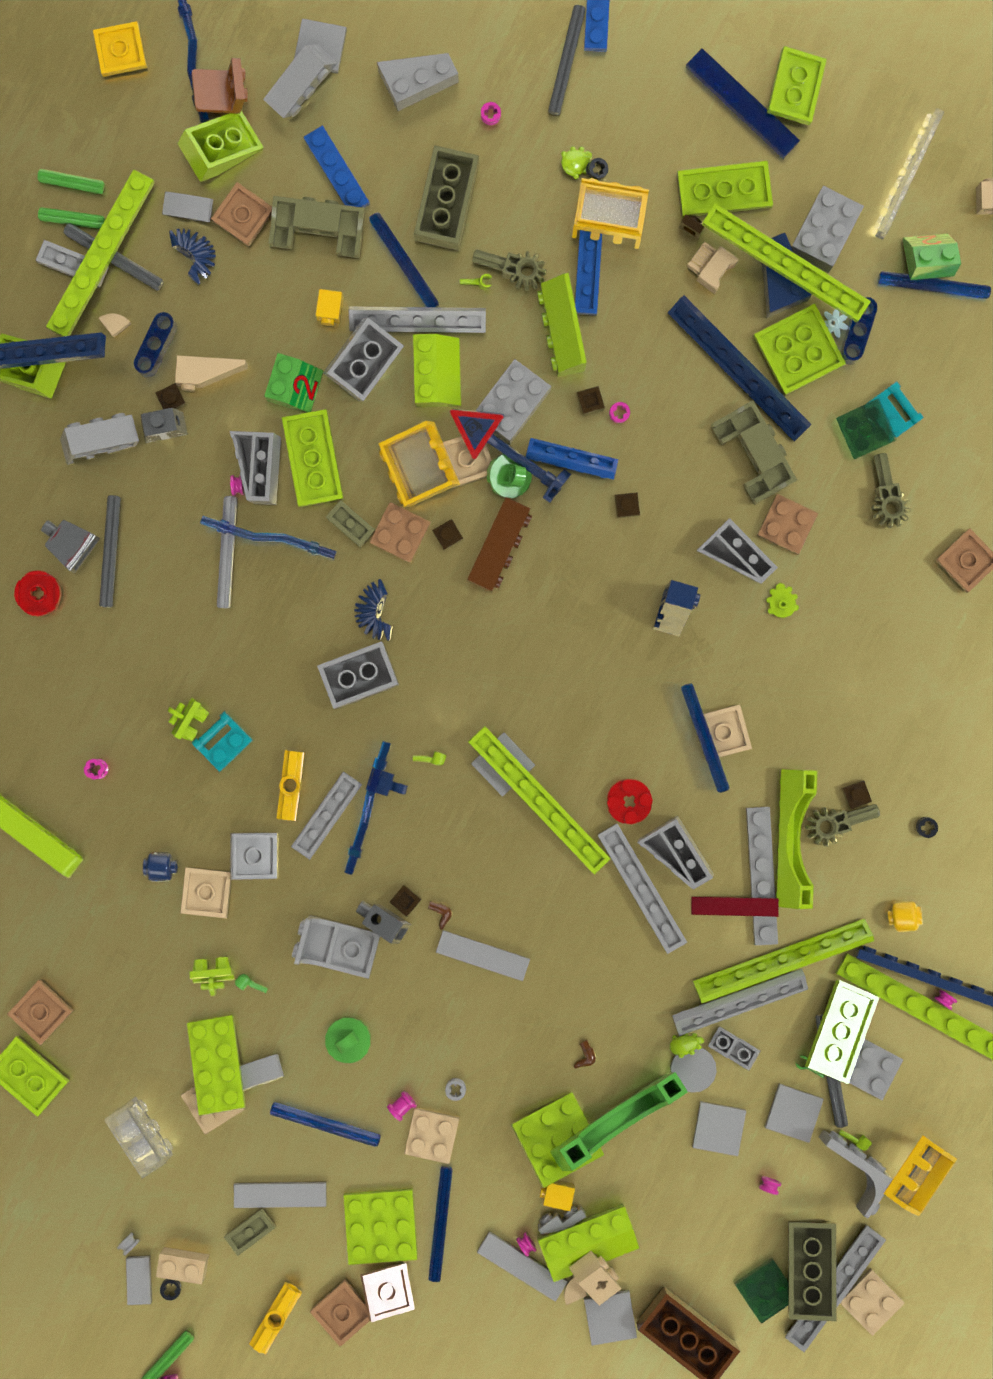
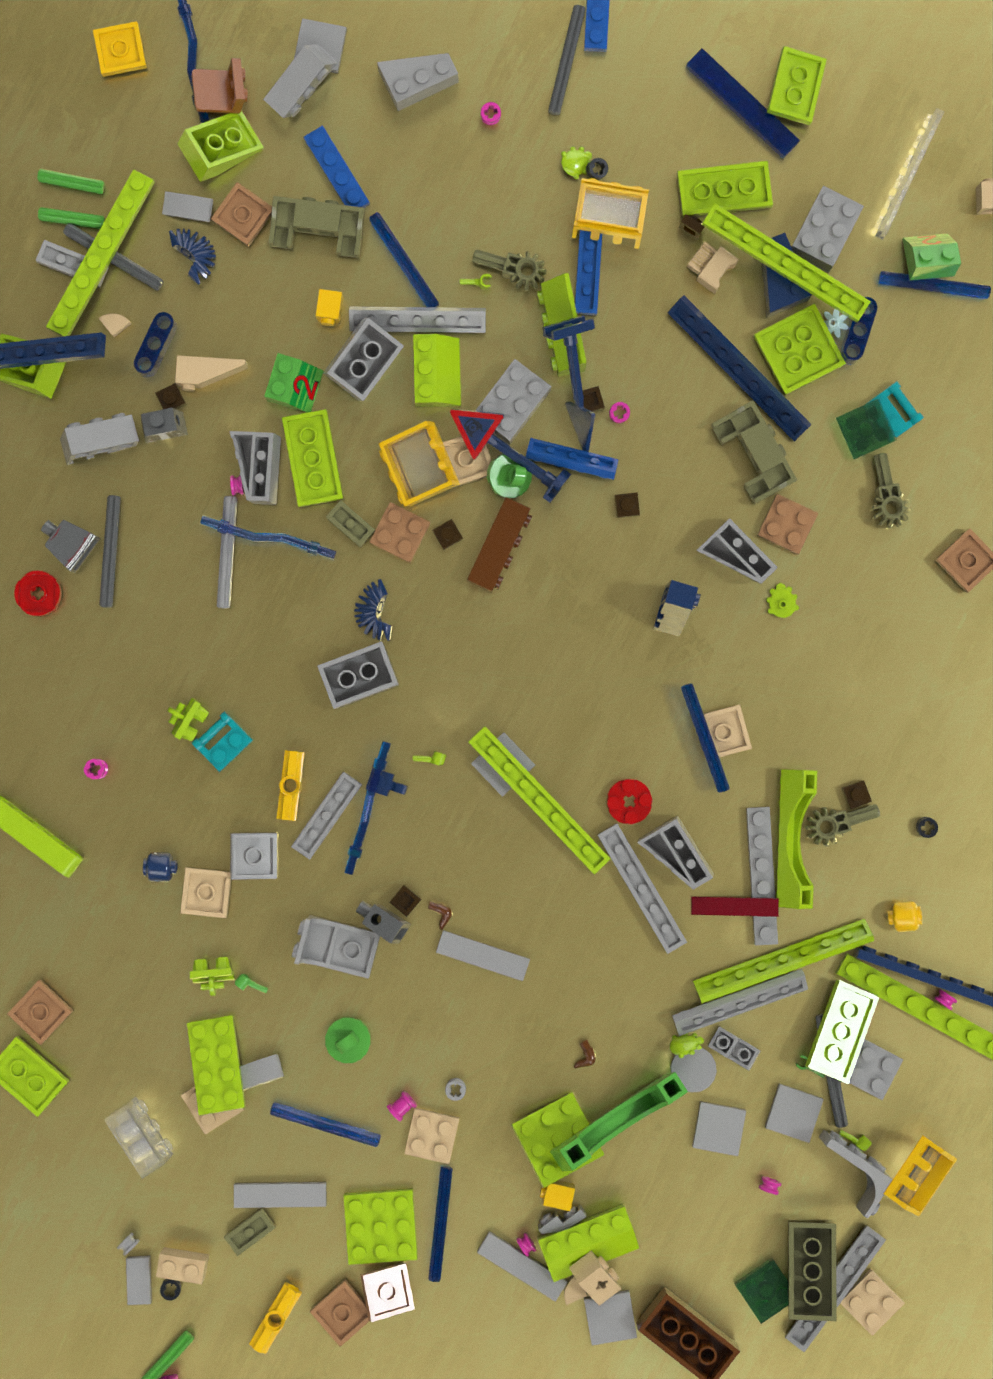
(446, 197): olive brick -> none
(581, 418): none -> dark blue piece

